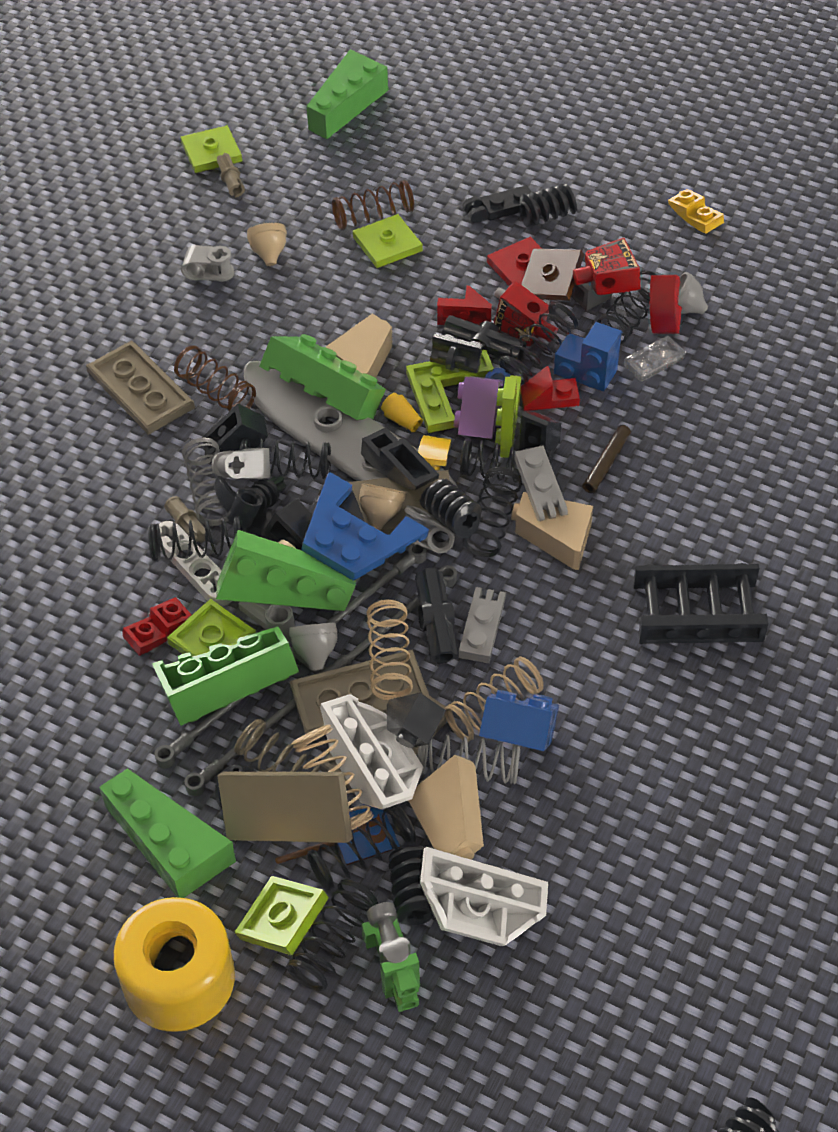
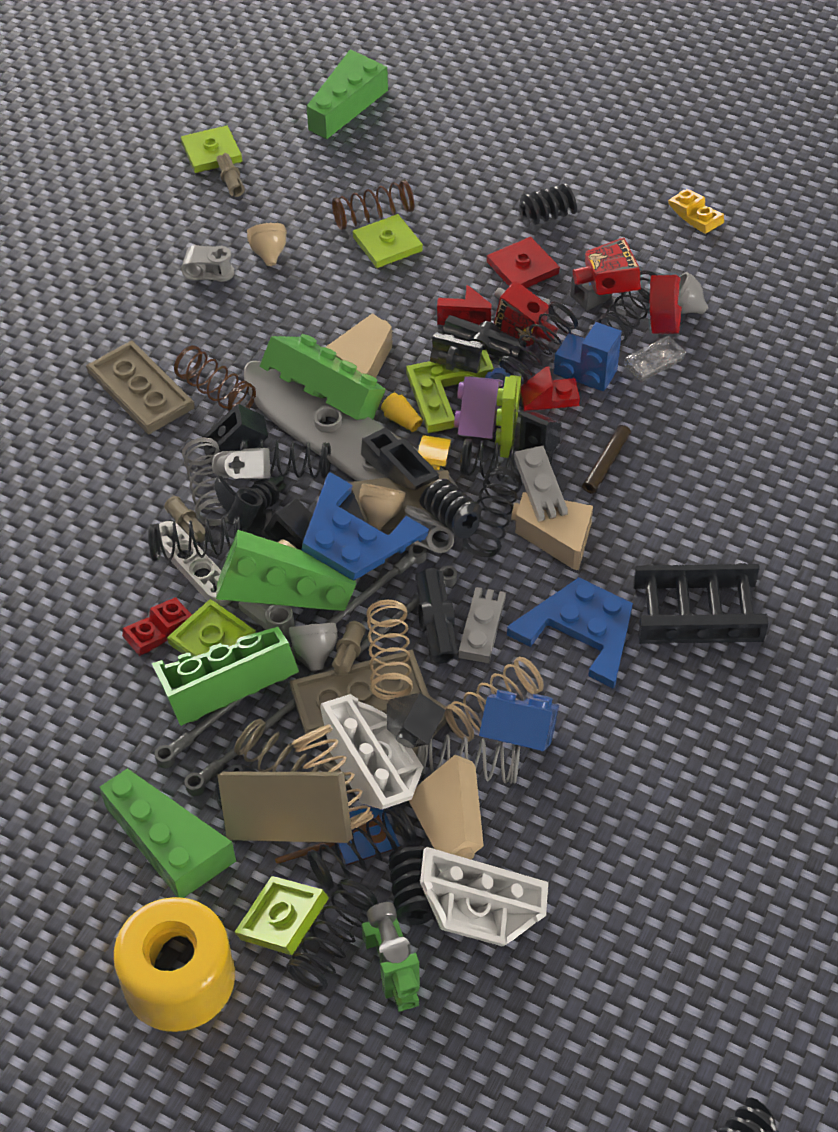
(348, 647): none -> dark tan axle
(494, 205): black hinge -> none
(551, 273): plate -> none
(586, 615): none -> blue wing

